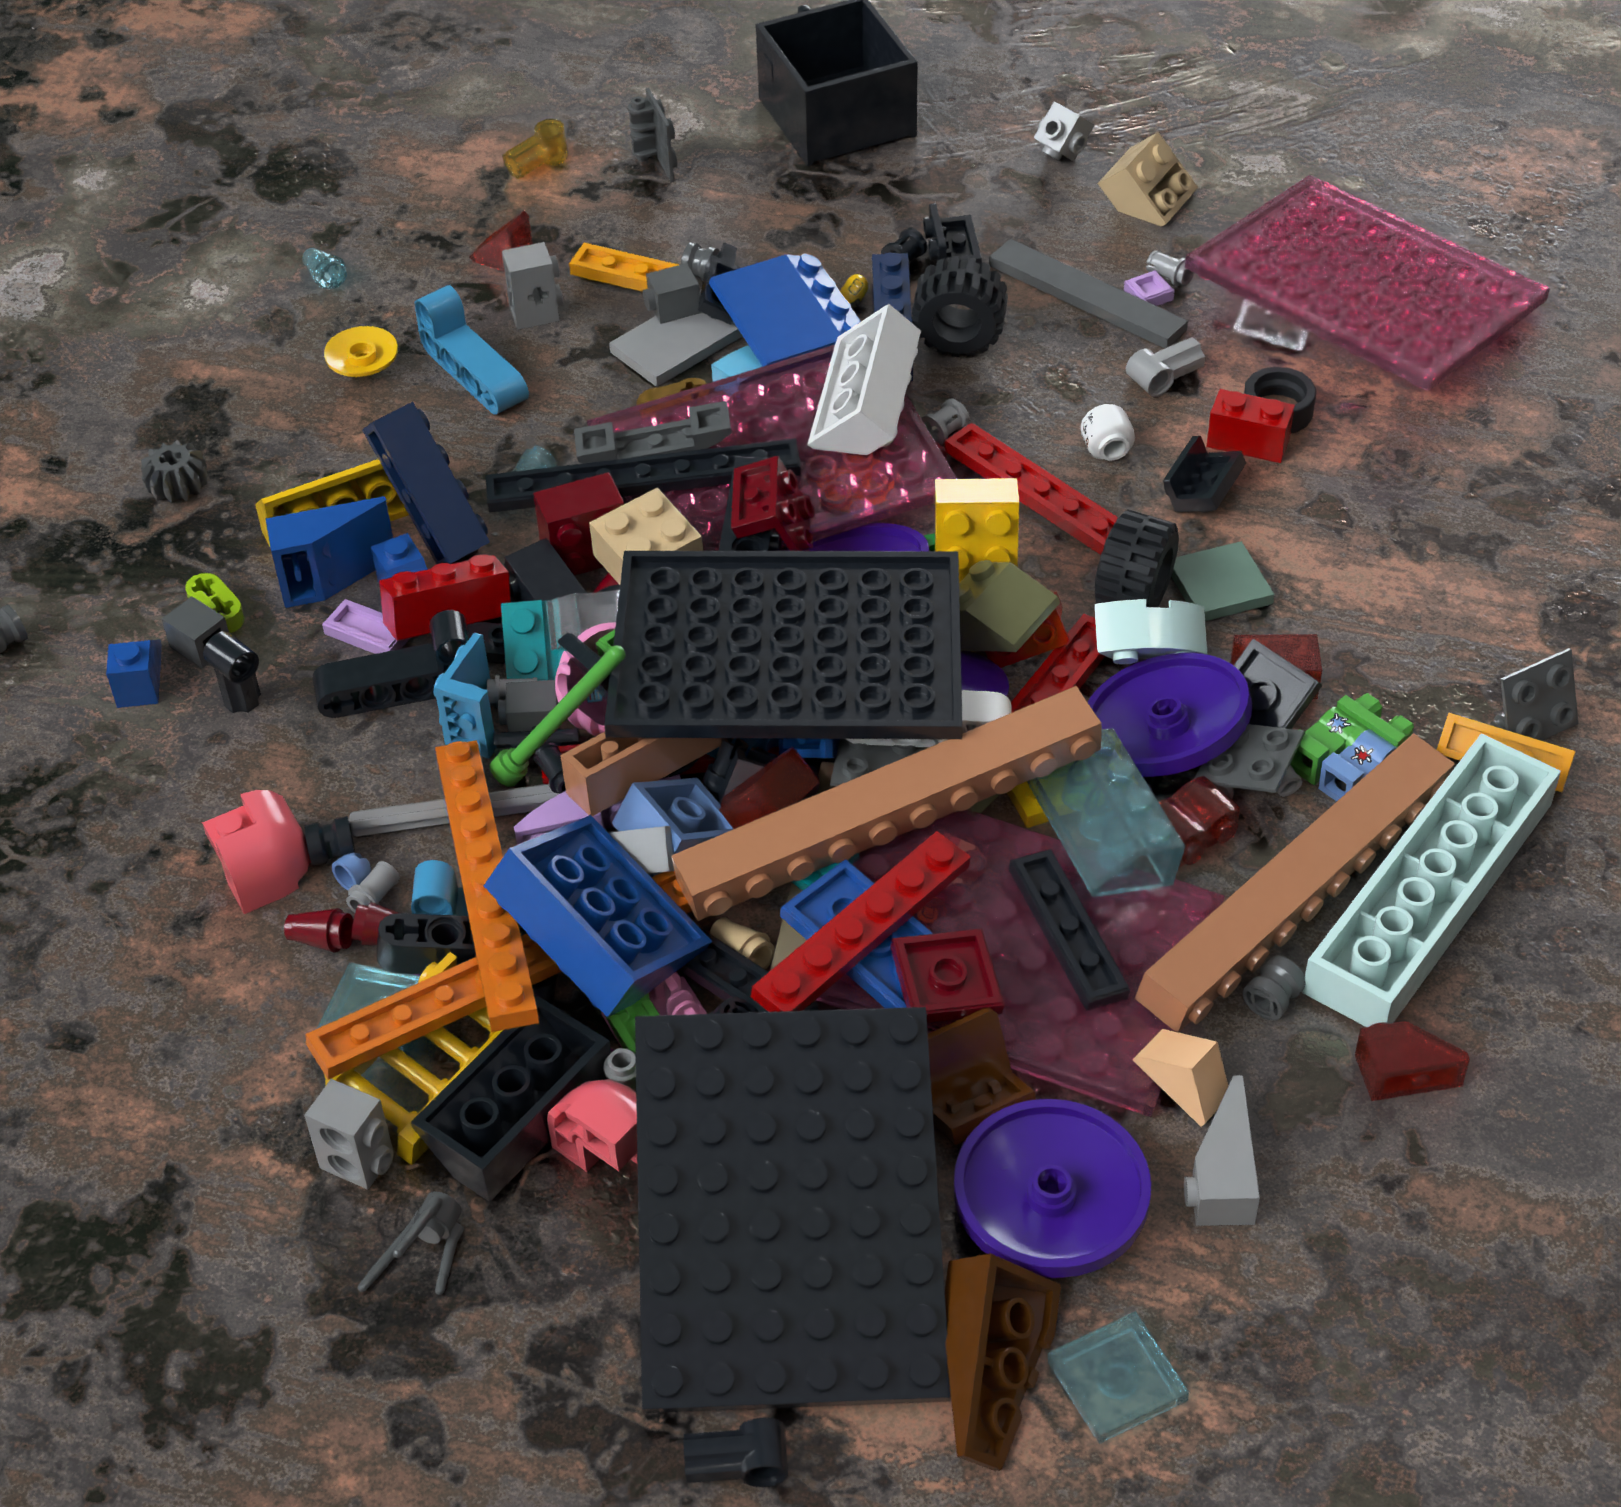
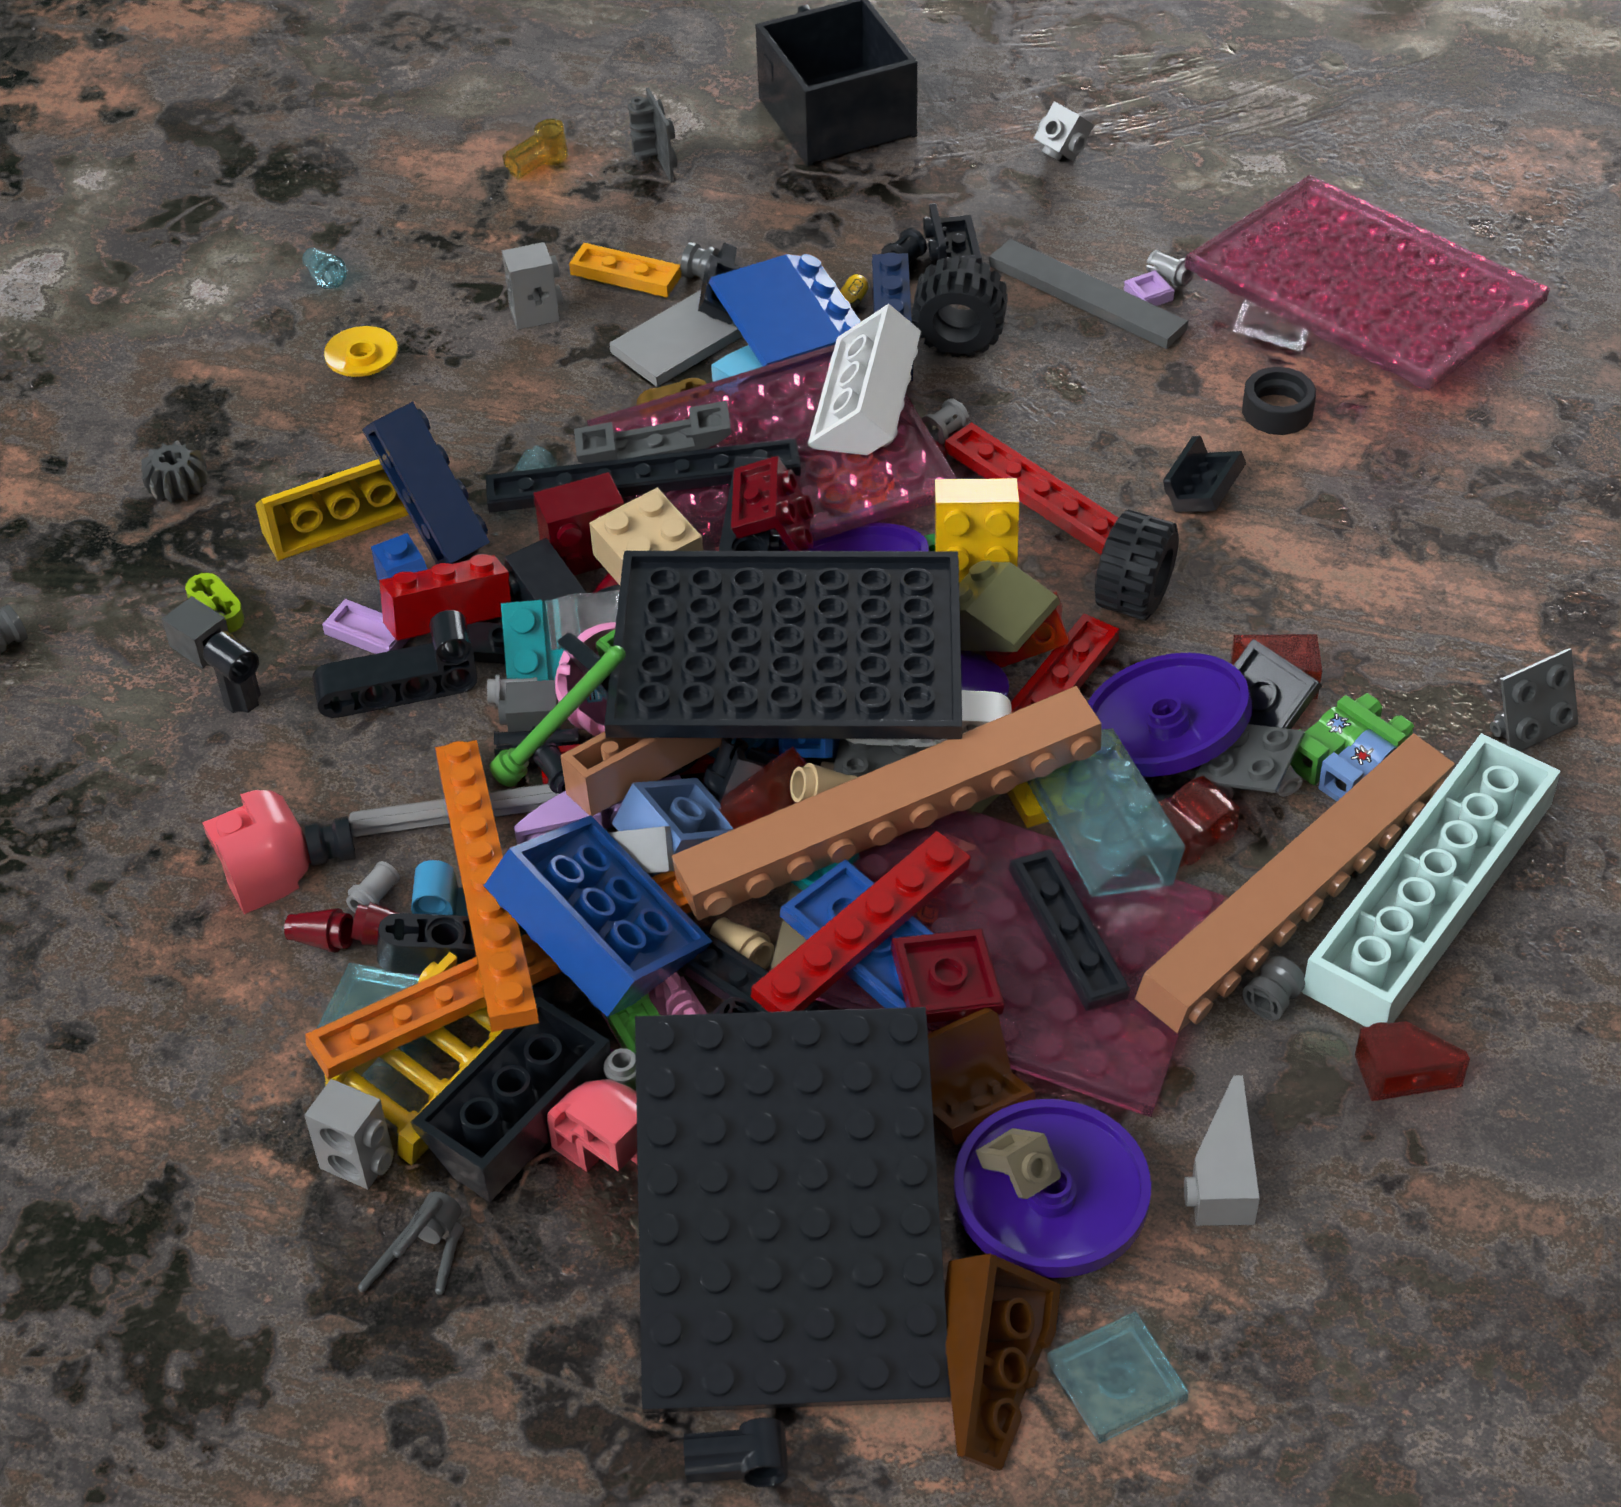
(134, 672): blue slope -> none
(326, 548): blue slope -> none
(351, 870): medium blue hinge -> none
(464, 698): dark azure bracket -> none
(465, 353): dark azure beam -> none
(511, 235): clear red slope -> none
(672, 293): dark grey brick -> none
(813, 780): none -> tan cone
(1024, 1158): none -> dark tan bracket
(1107, 432): white head -> none
(1134, 631): light aqua brick -> none
(1148, 182): tan slope -> none
(1158, 370): light grey piece -> none
(1187, 1070): light nougat slope -> none
(1222, 581): sand green tile -> none
(1250, 425): red brick -> none
(1462, 732): light orange plate -> none

